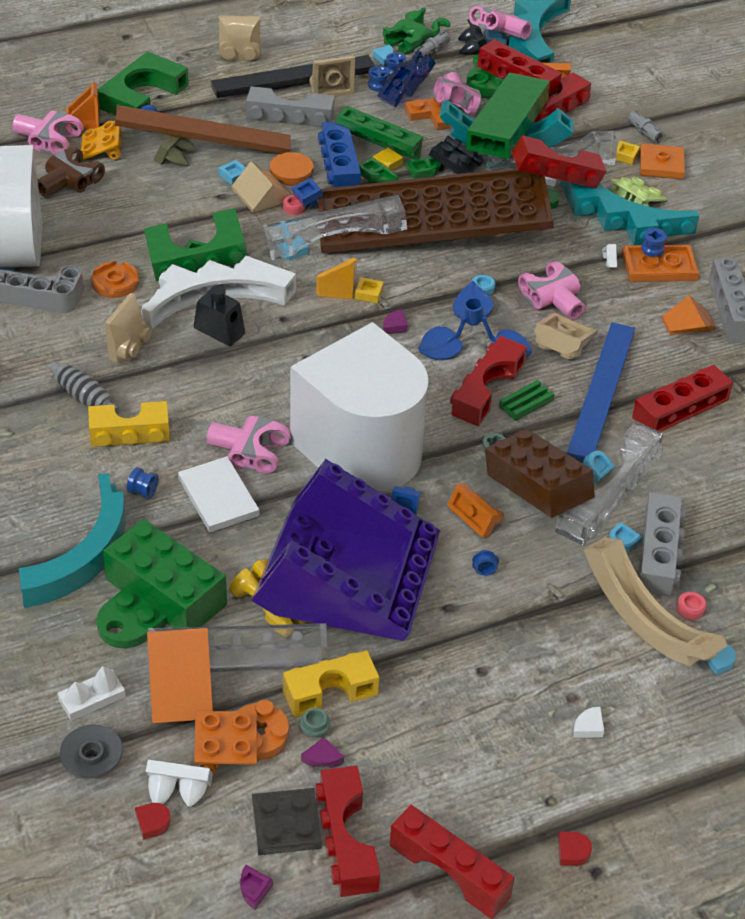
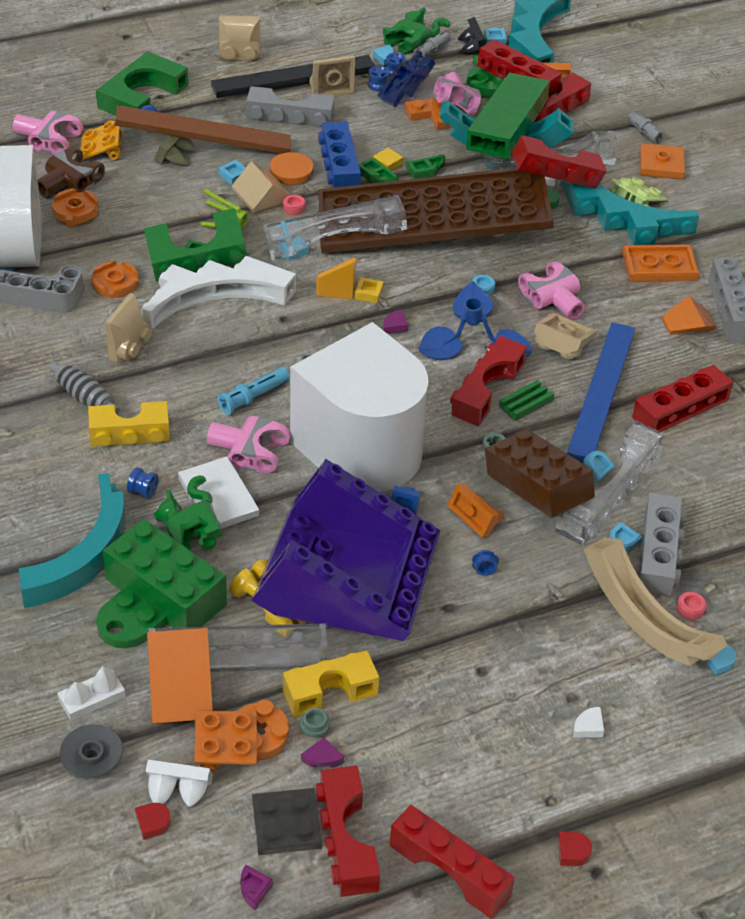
(85, 207): none -> orange plate
(86, 108): orange slope -> none
(192, 521): none -> green animal
(219, 316): black torso -> none
(242, 215): none -> lime plant
(245, 394): none -> medium azure pin
(307, 193): blue tile -> none
(381, 132): green fence -> none
(455, 156): black plate -> none
(501, 22): bright pink connector -> none
(609, 253): white tile -> none
(627, 152): yellow tile -> none
(654, 242): blue wheel -> none

